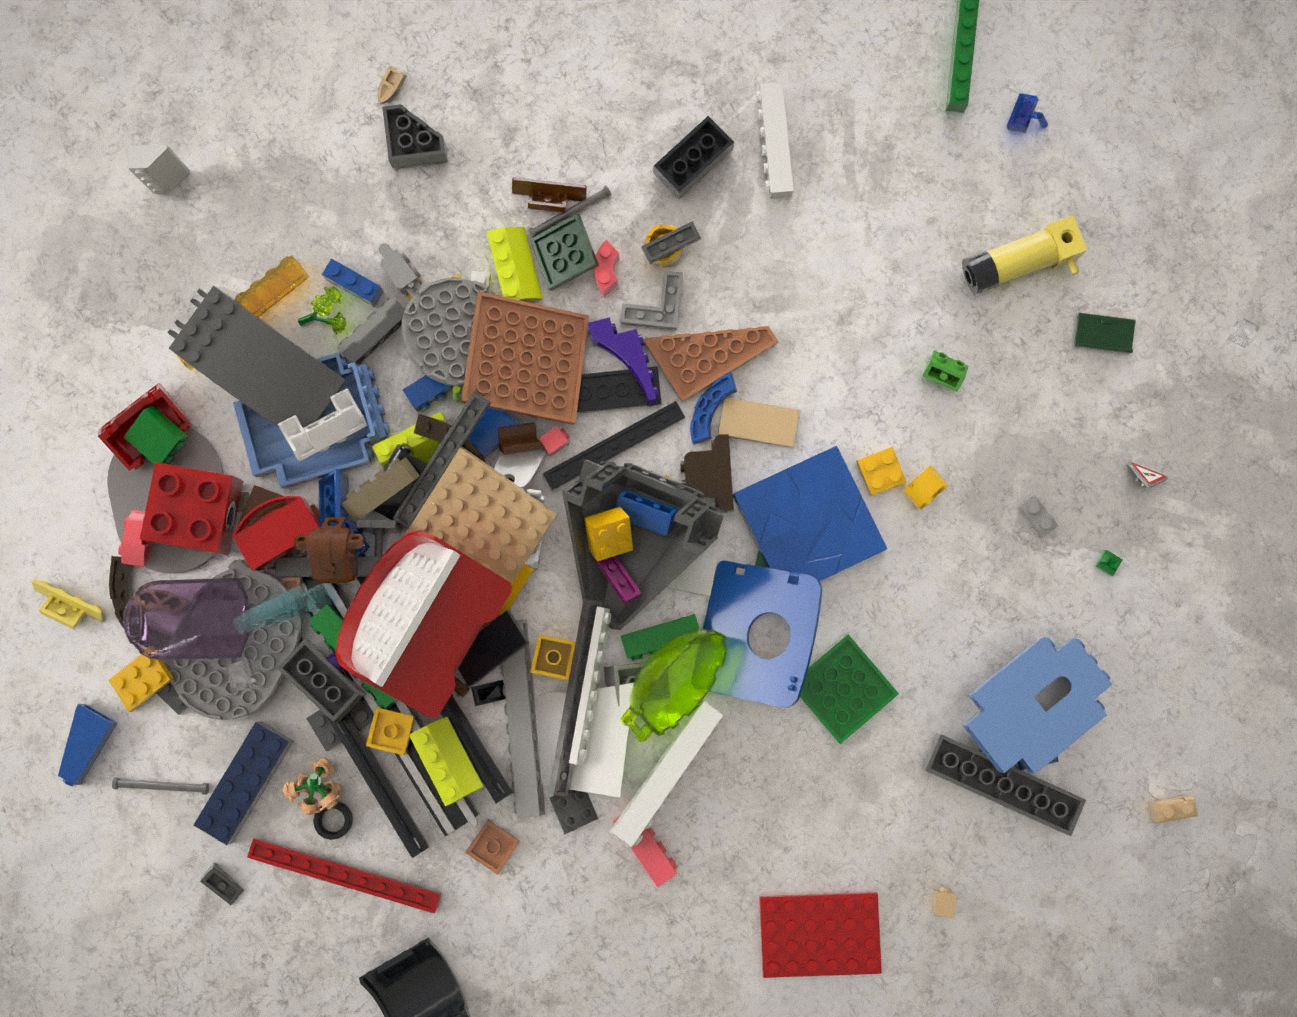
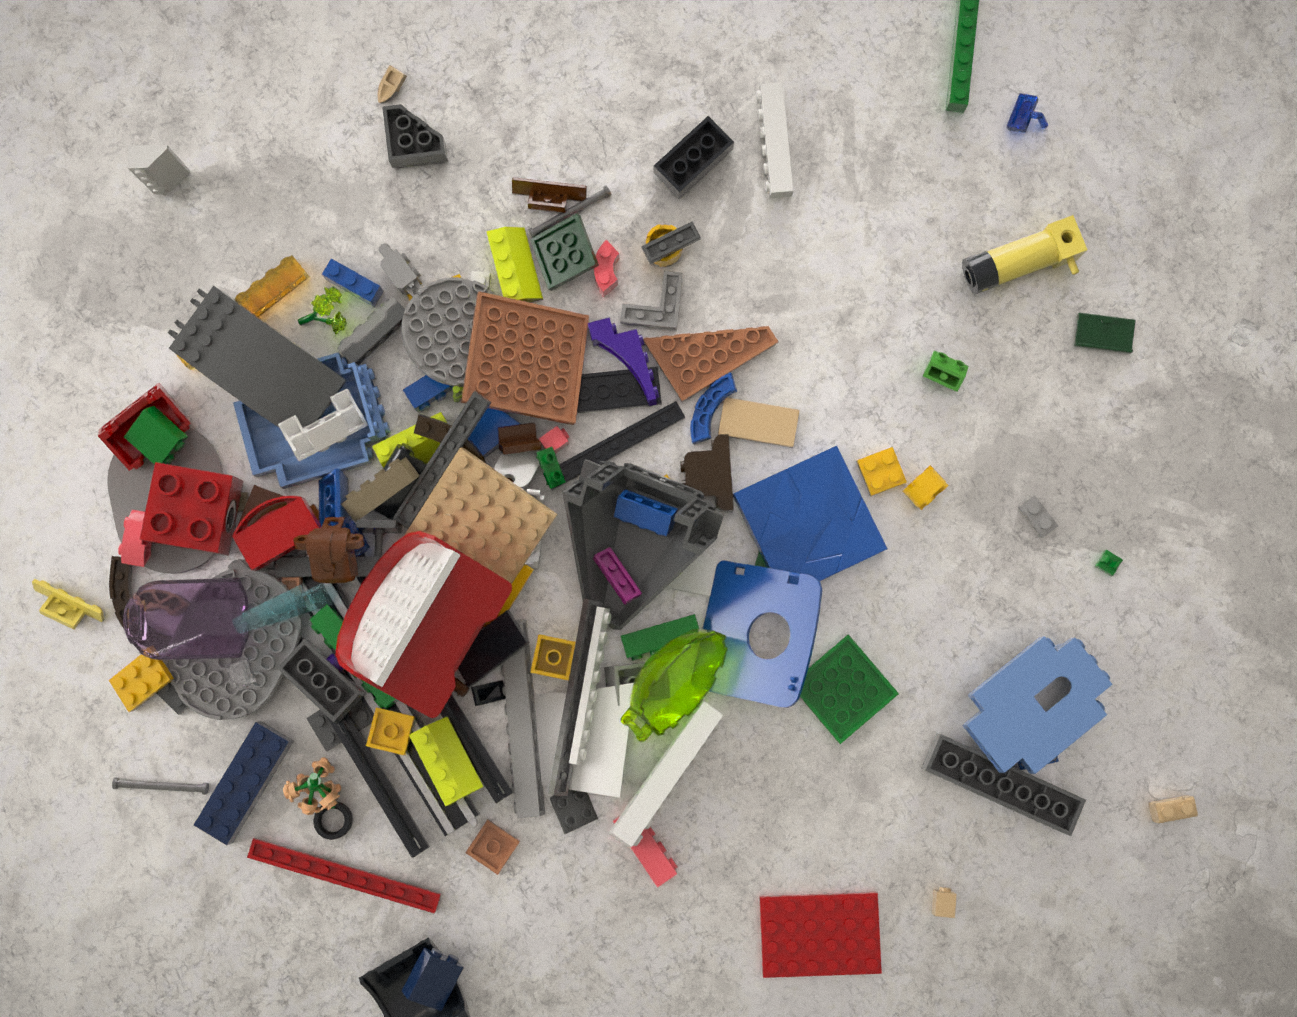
(85, 741): blue slope -> none
(221, 884): dark grey slope -> none
(432, 978): none -> dark blue brick
(551, 467): none -> green hinge
(608, 533): yellow brick -> none
(1147, 476): piece -> none

